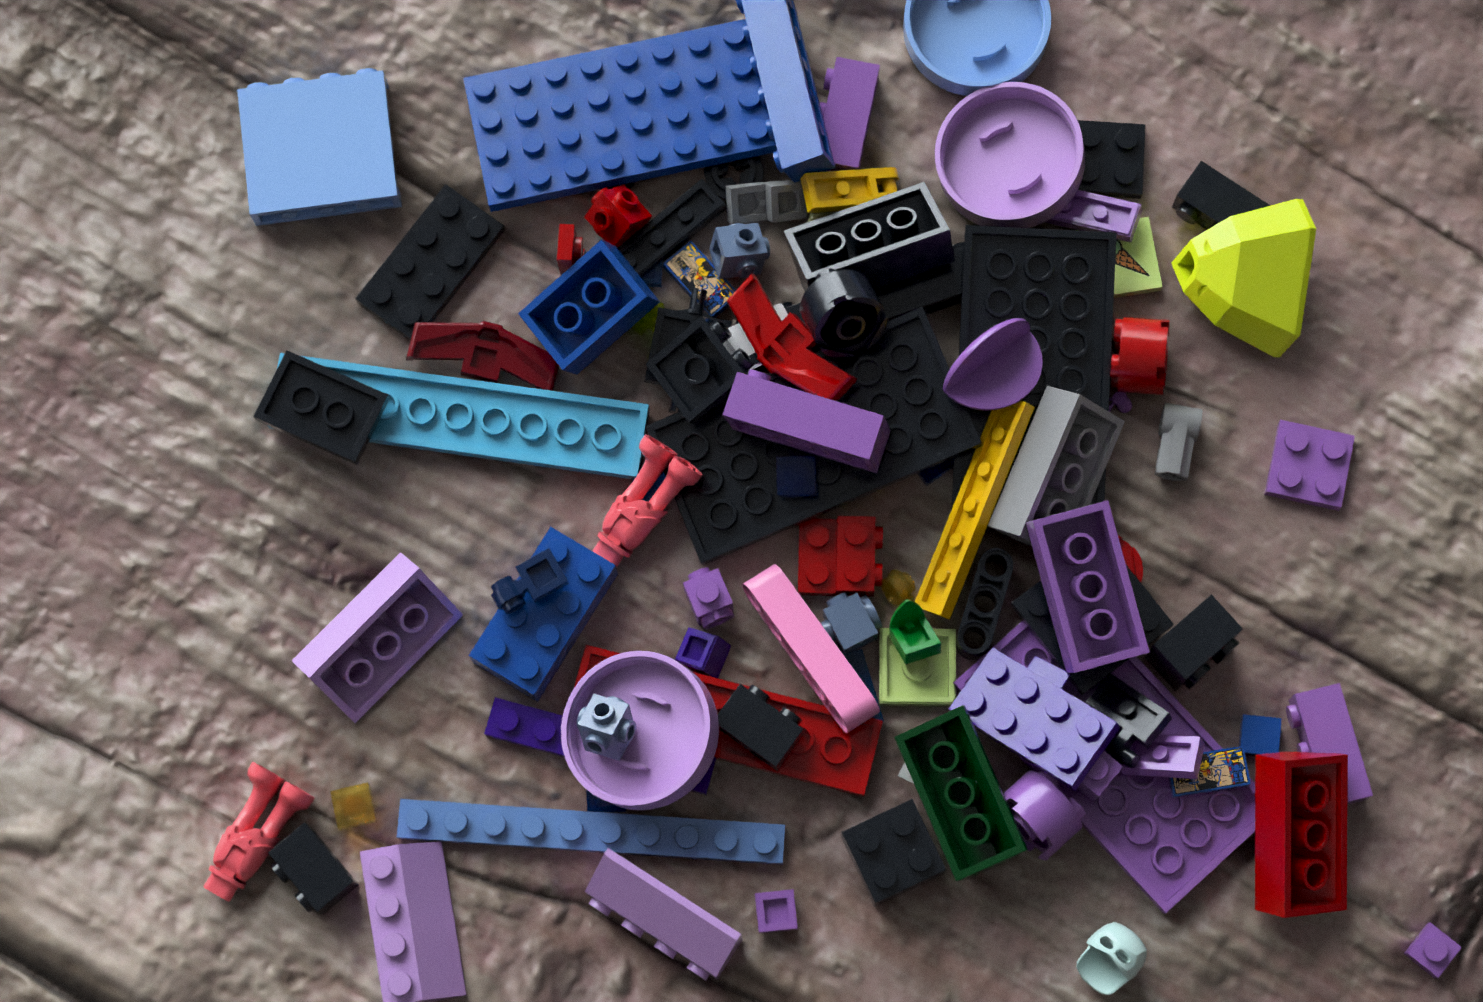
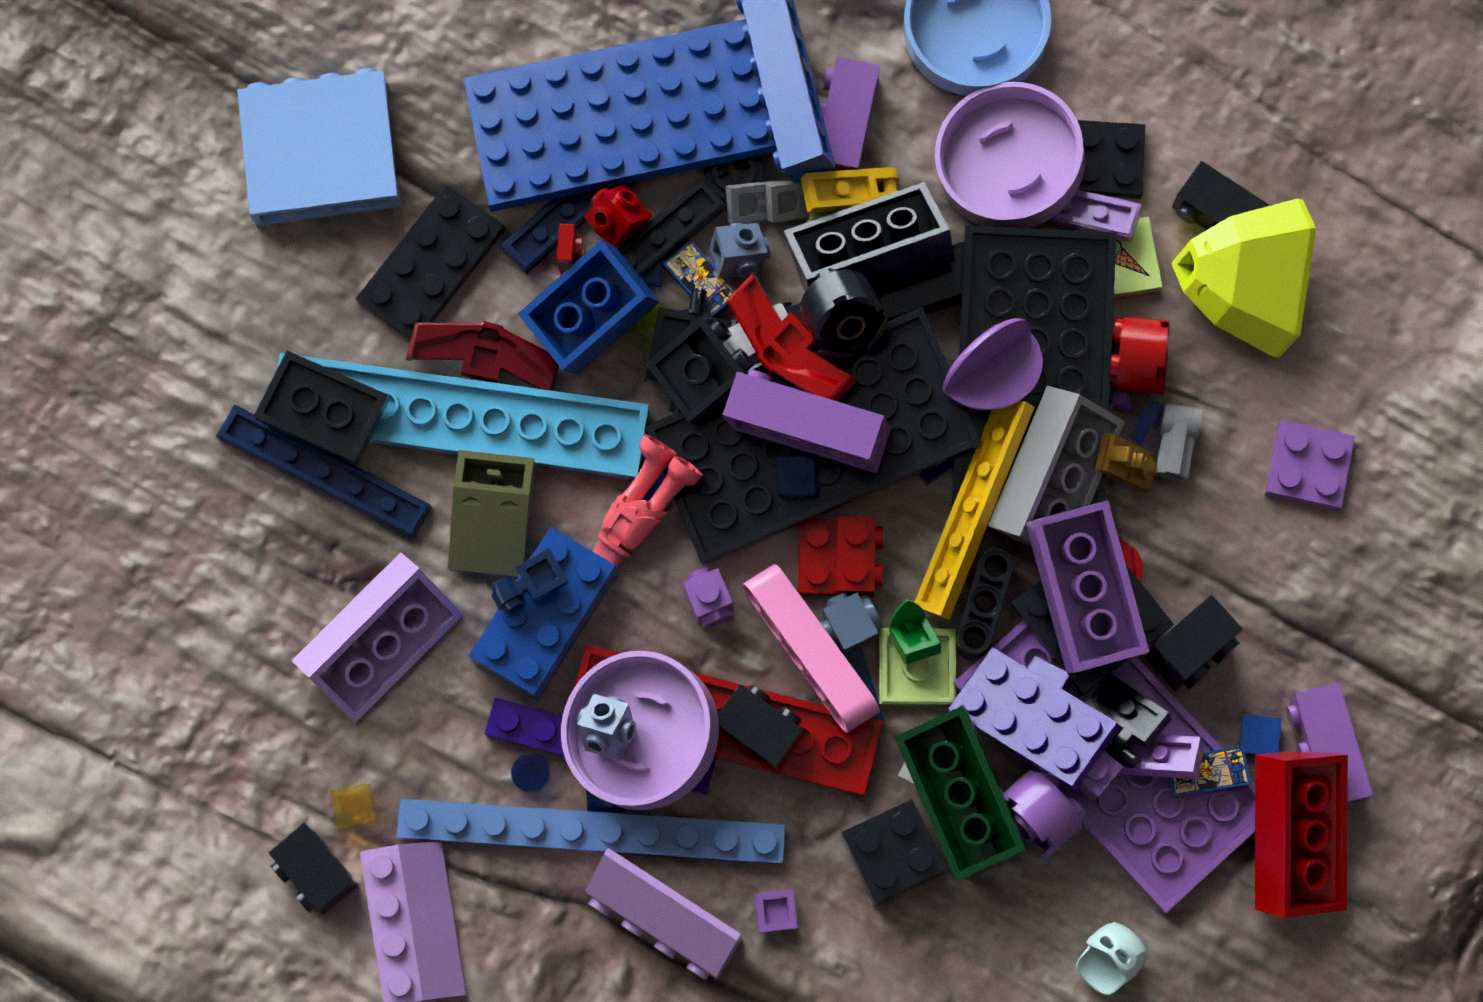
(246, 848): coral piece -> none
(325, 473): none -> dark blue tile
(491, 513): none -> olive slope
(530, 772): none -> clear blue tile
(540, 233): none -> dark blue tile
(703, 652): dark purple slope -> none
(898, 587): clear yellow plate -> none
(1126, 462): none -> pearl gold plate
(1146, 421): none -> clear blue tile
(1432, 950): medium lavender plate -> none

